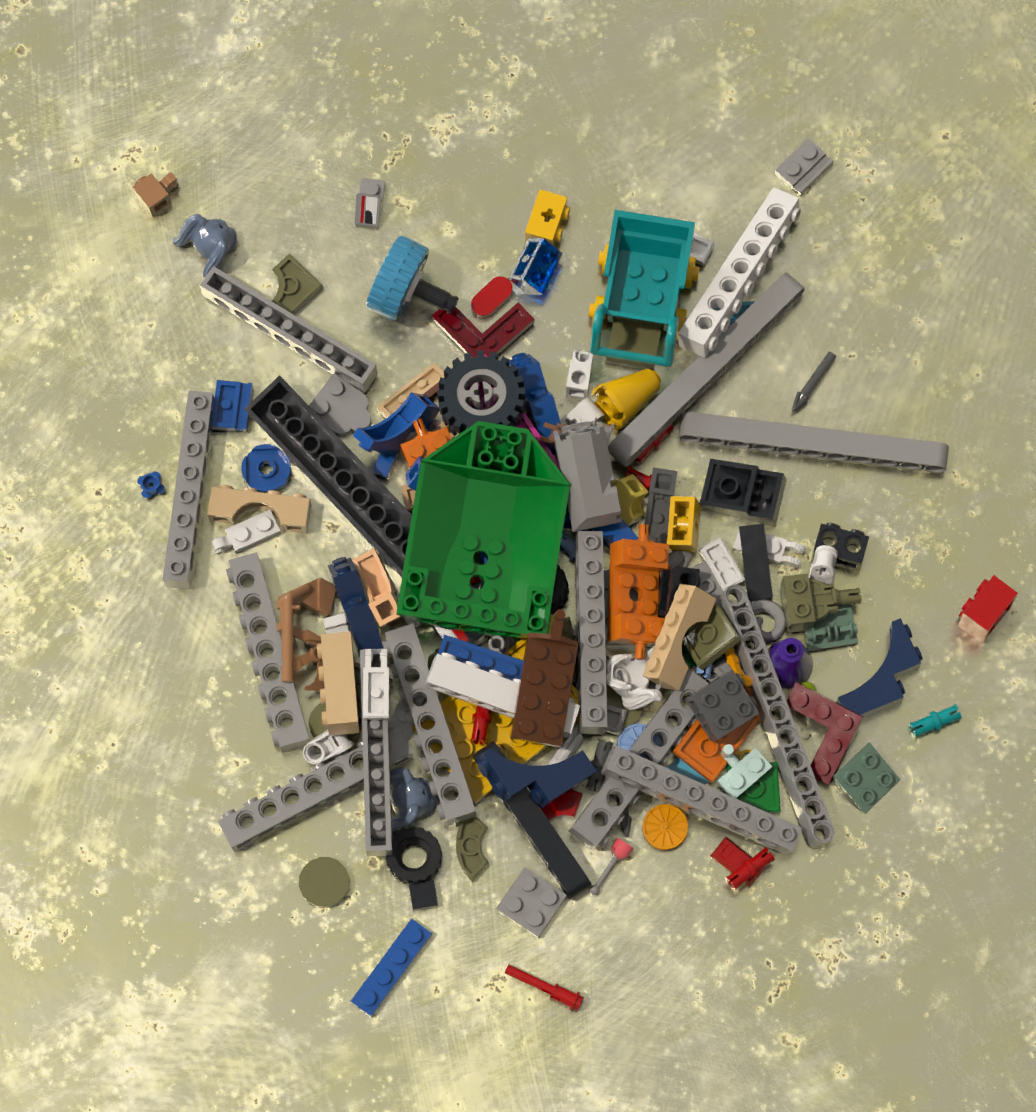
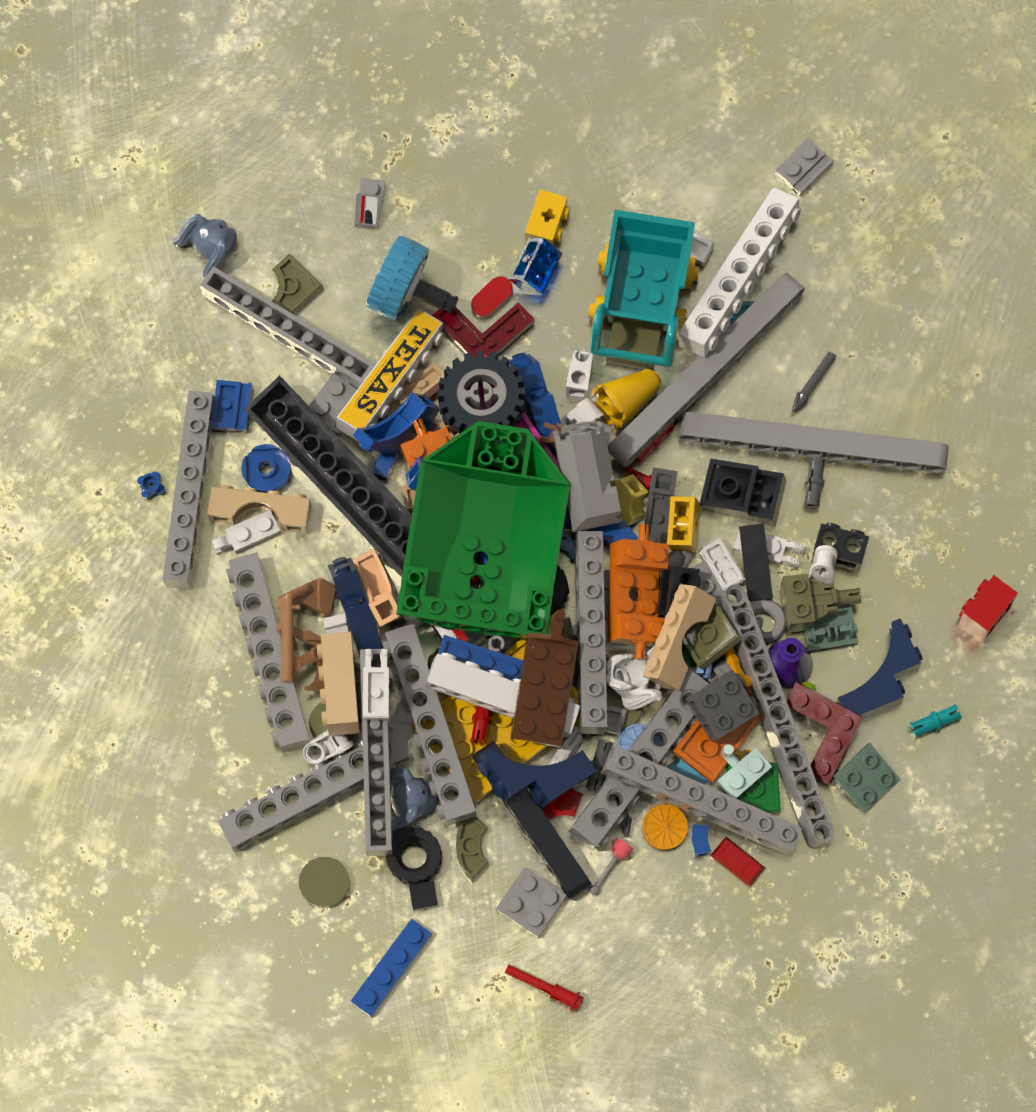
(154, 194): medium nougat brick -> none
(391, 373): none -> brick
(700, 840): none -> blue piece
(750, 868): red pin -> none
(814, 482): none -> dark grey pin

